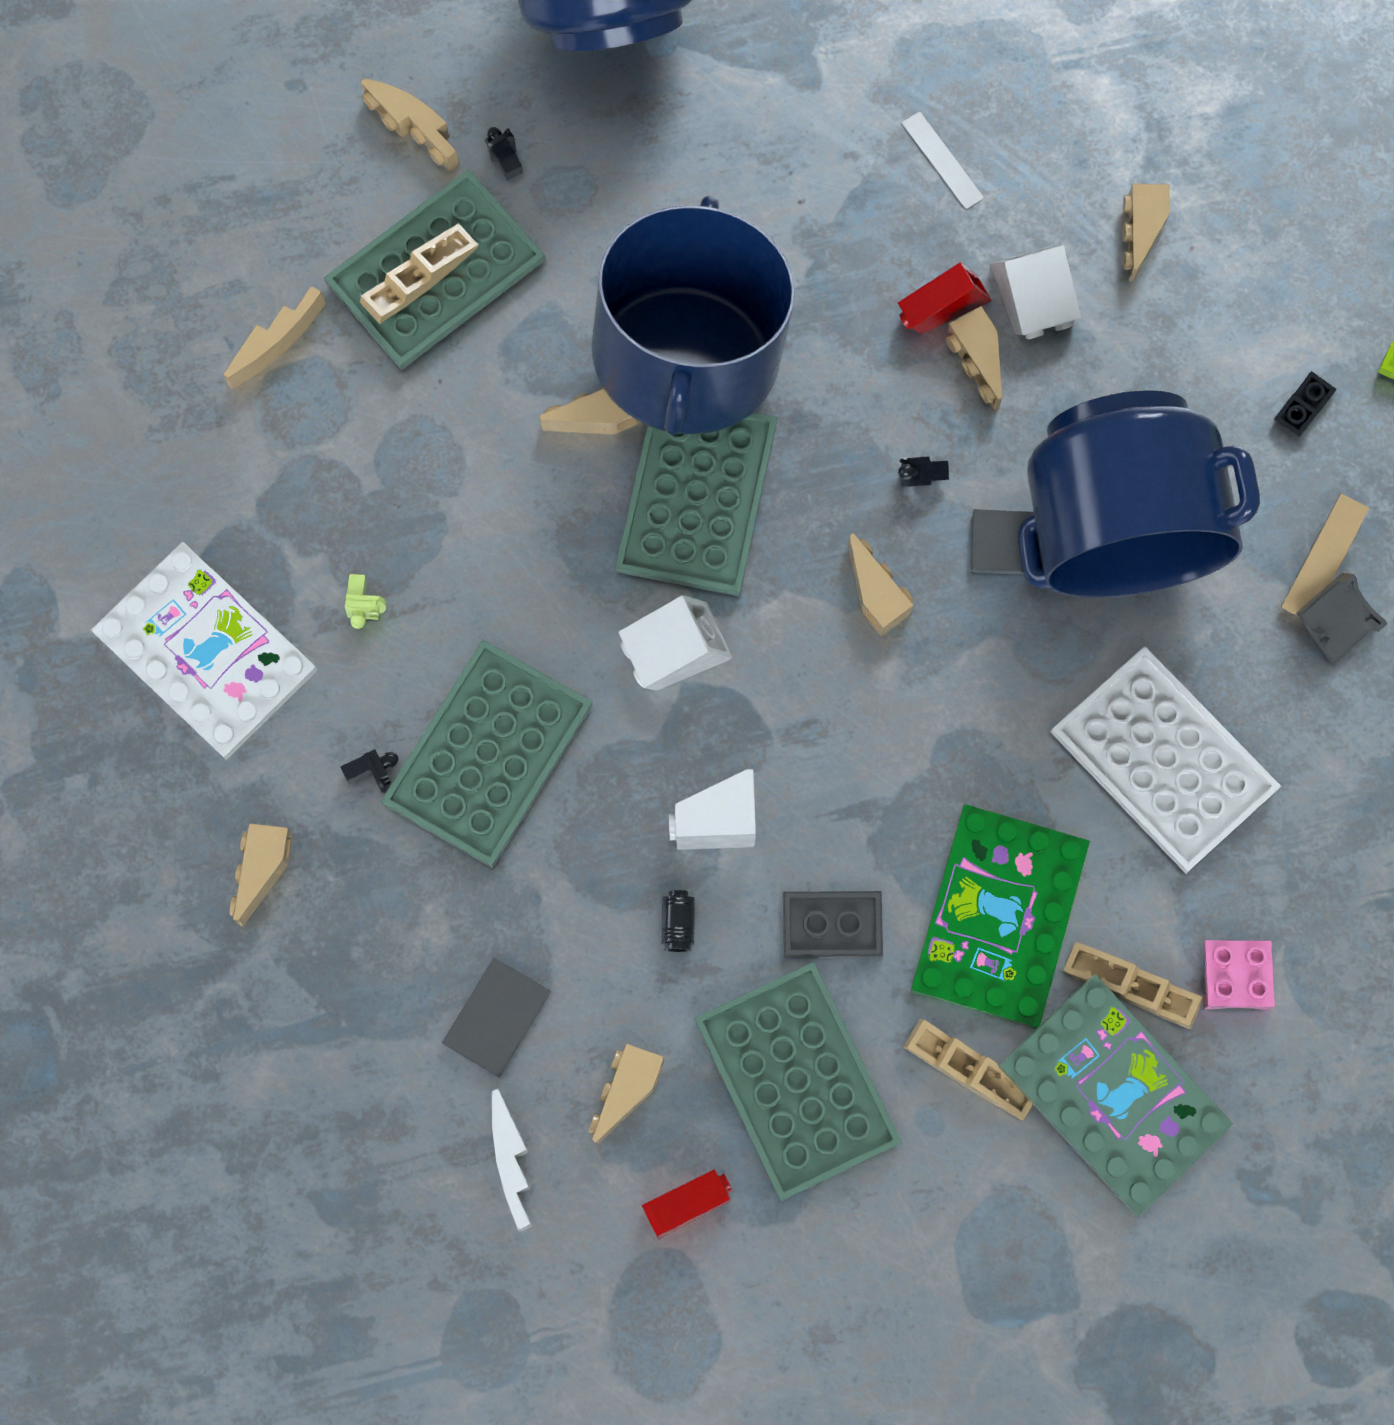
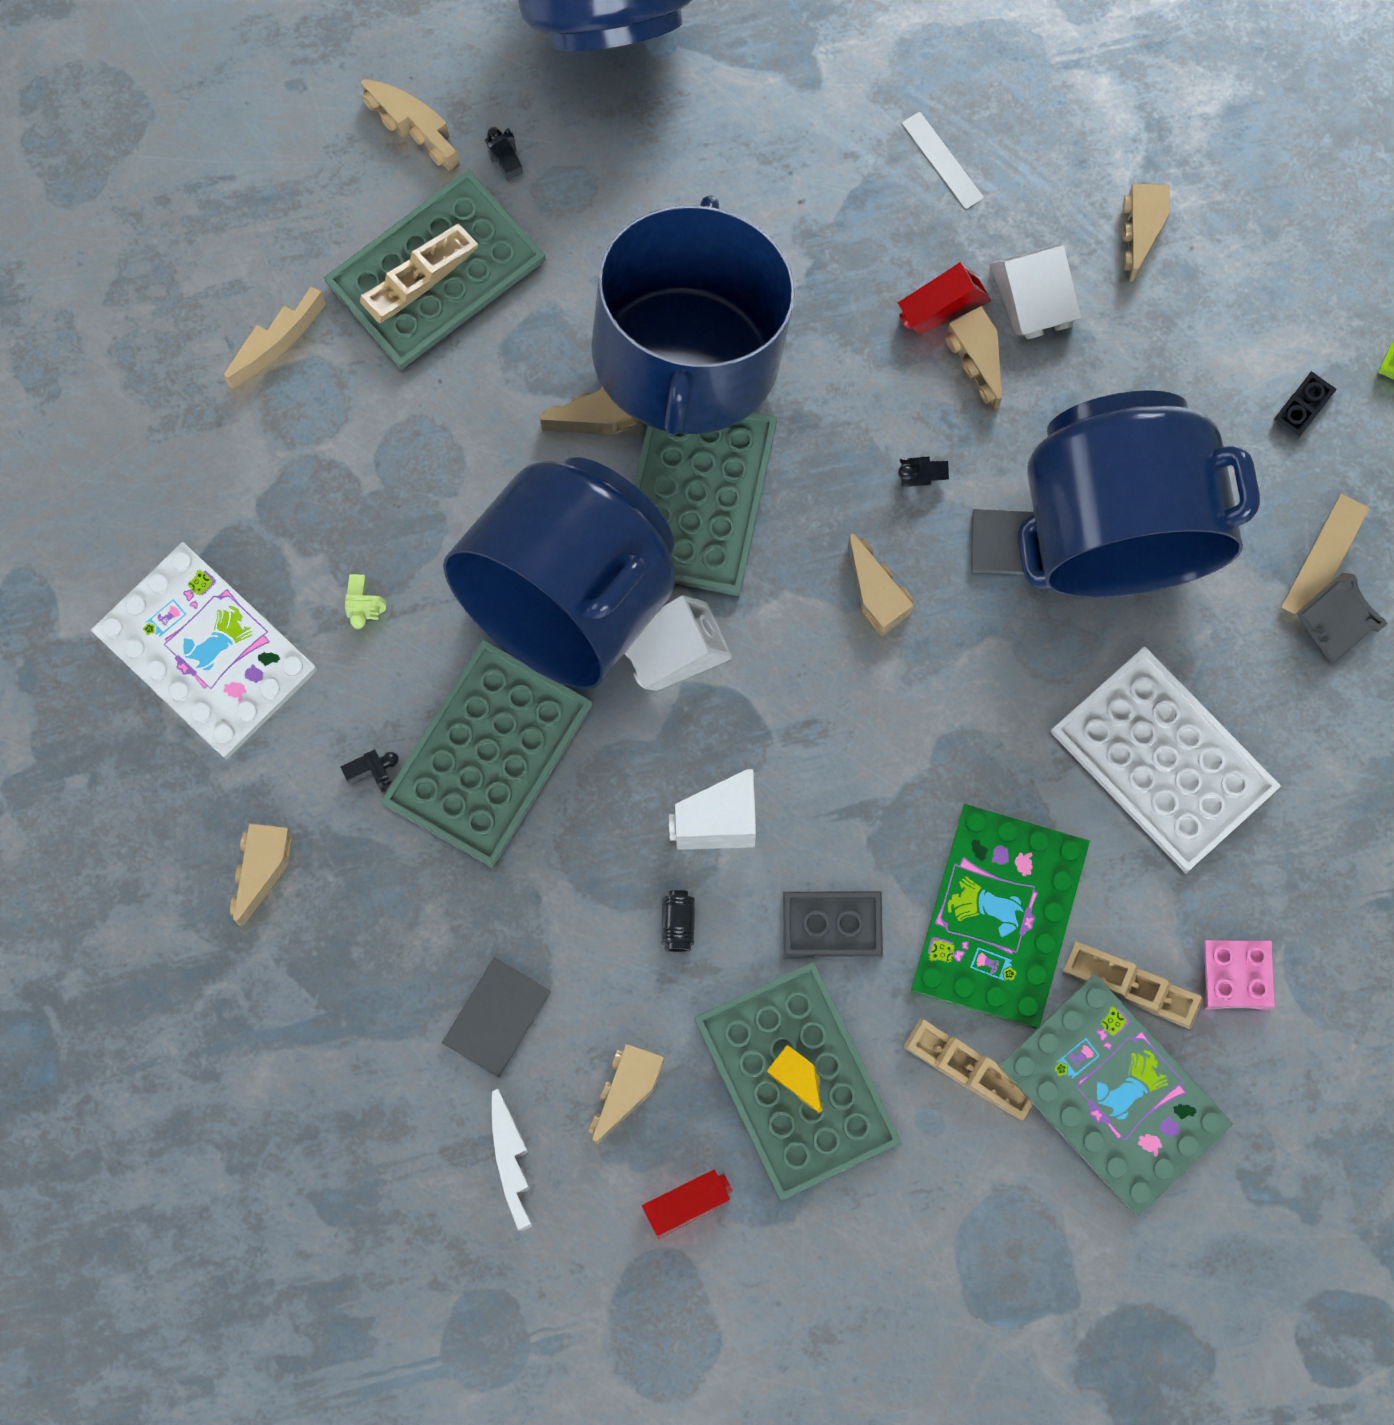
(565, 569): none -> dark blue piece
(798, 1076): none -> yellow slope

